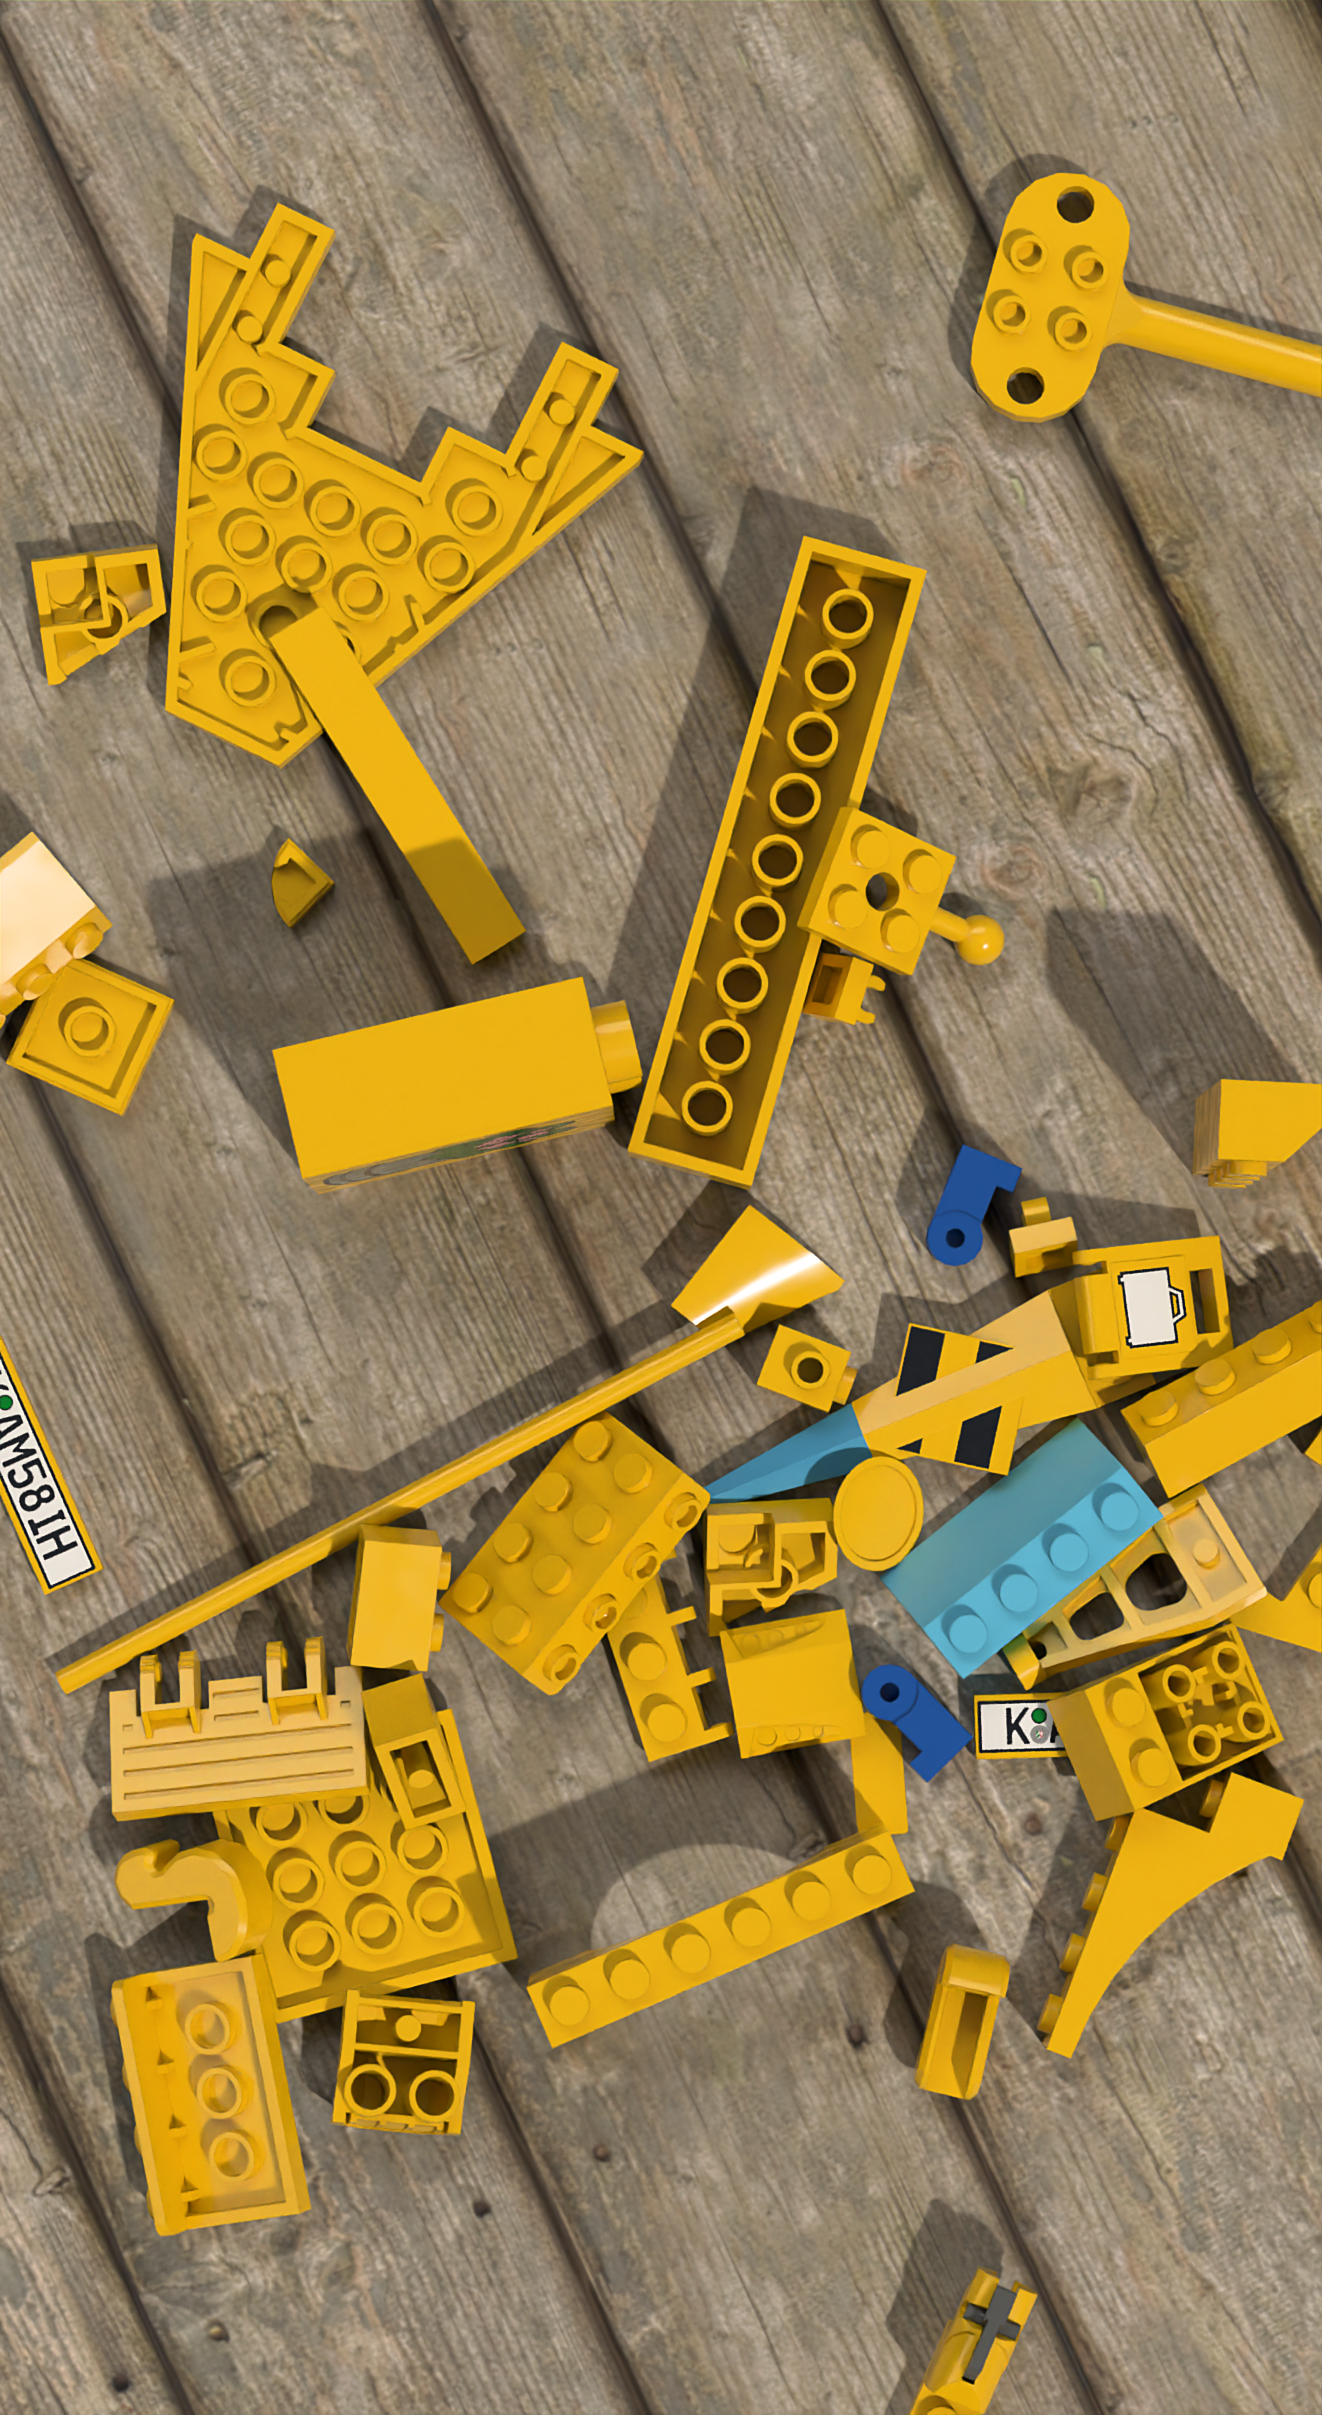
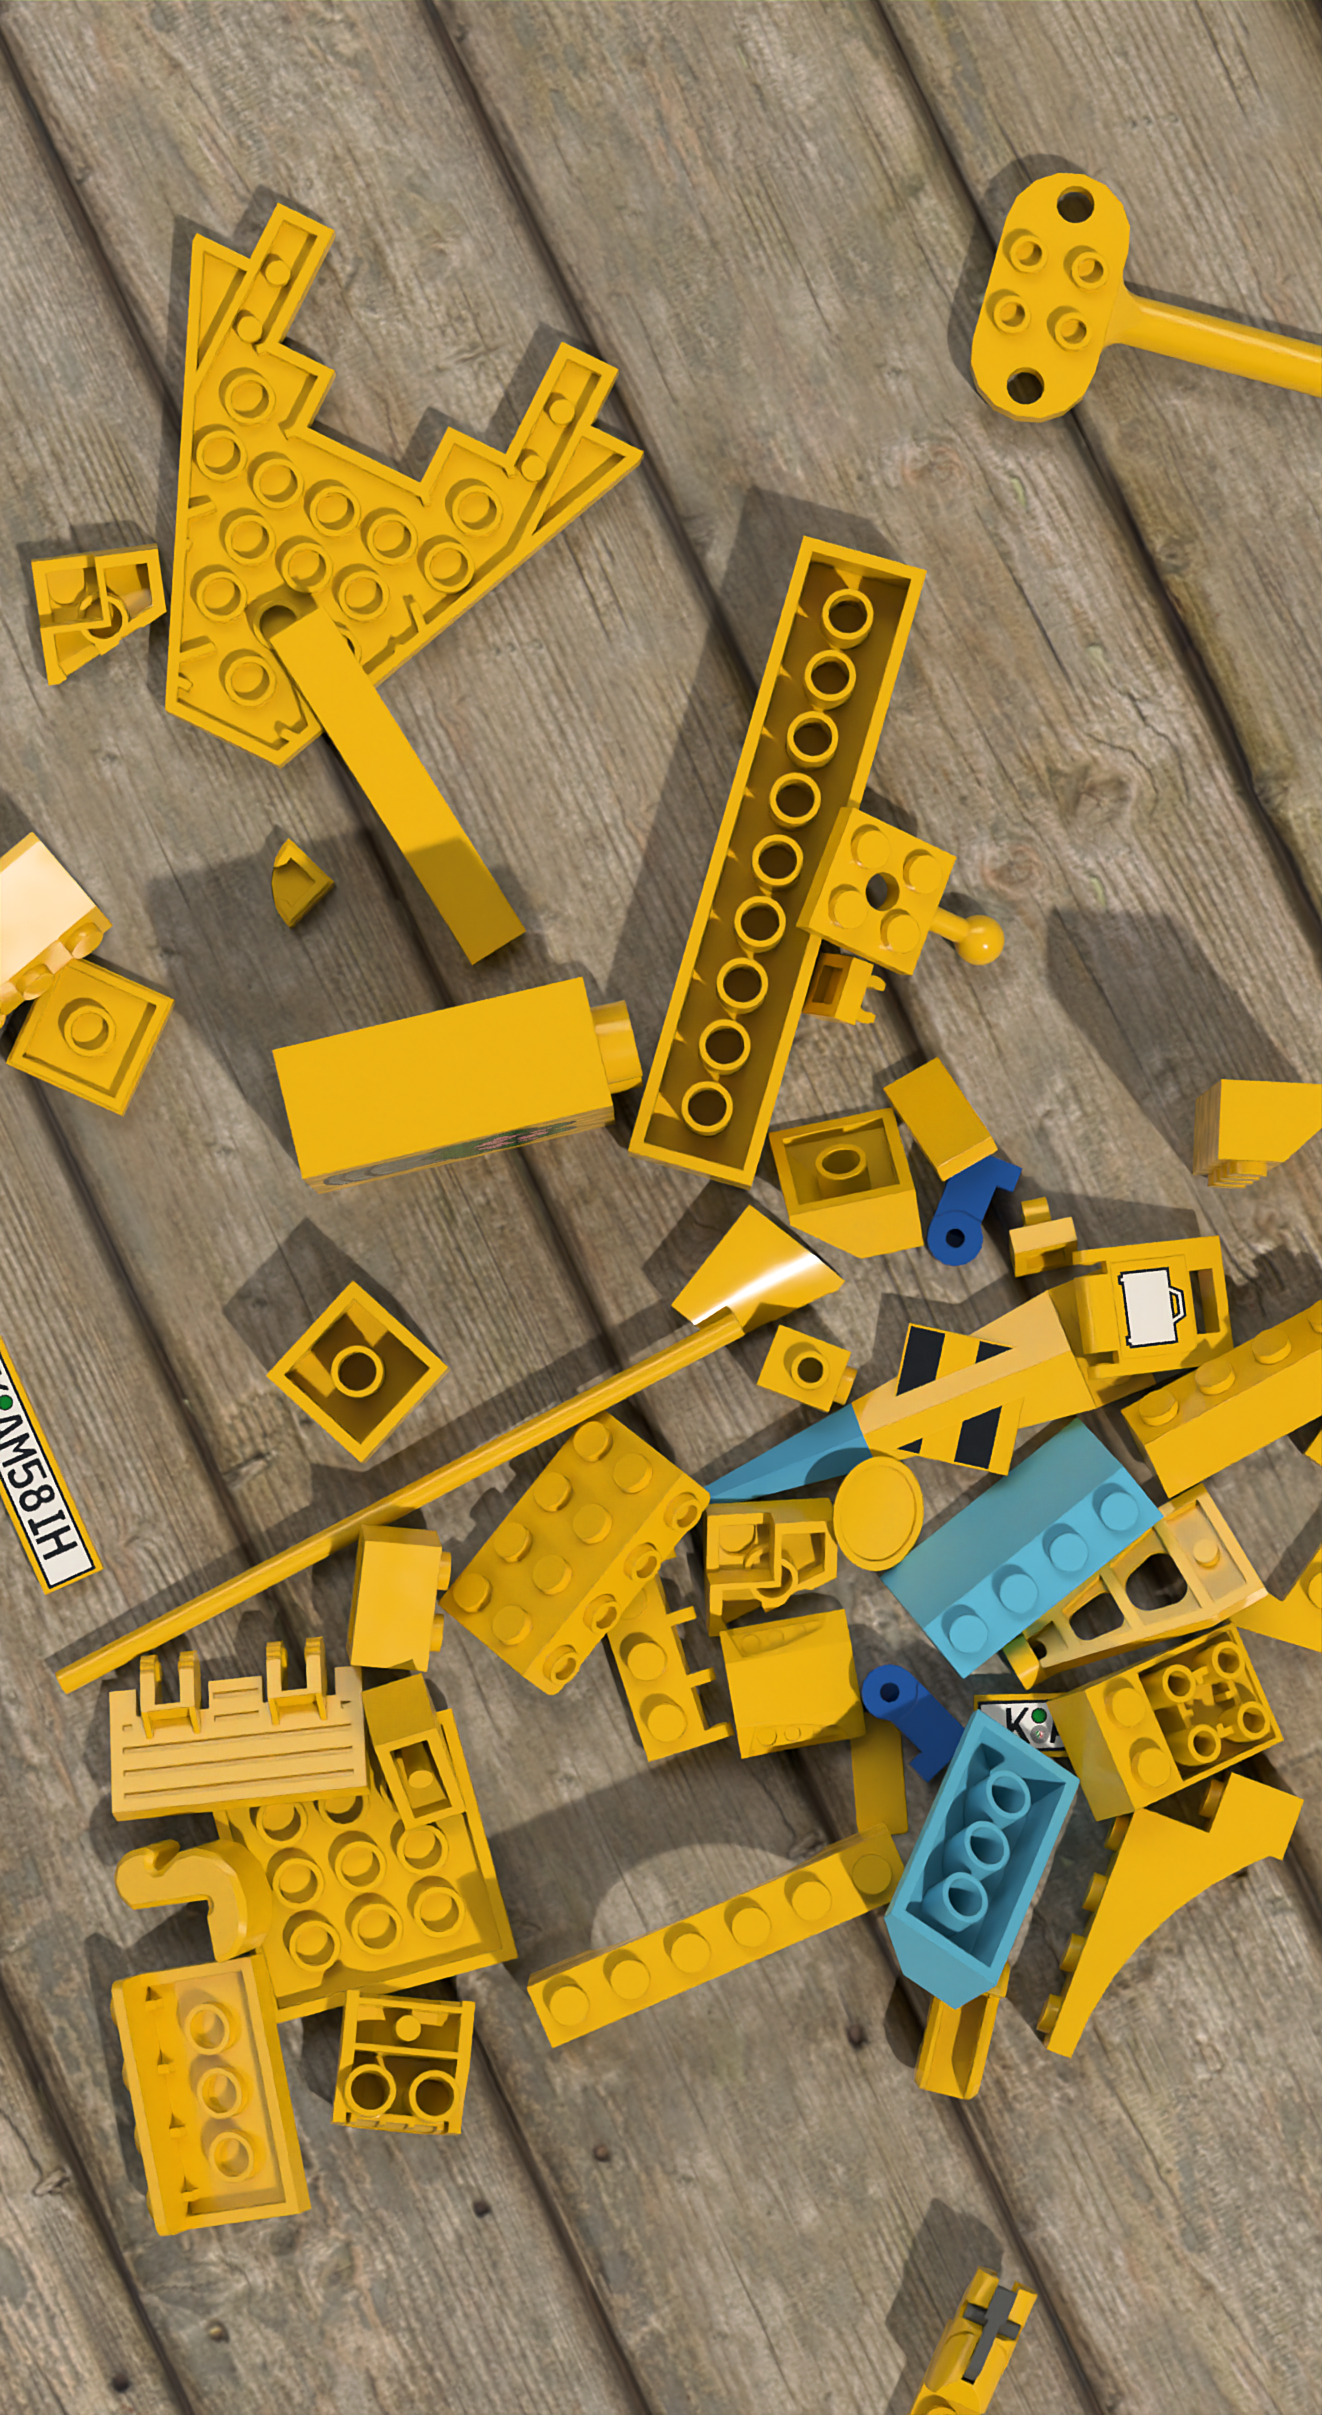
(358, 1372): none -> yellow brick
(849, 1183): none -> yellow slope
(940, 1119): none -> yellow tile
(977, 1862): none -> medium azure slope

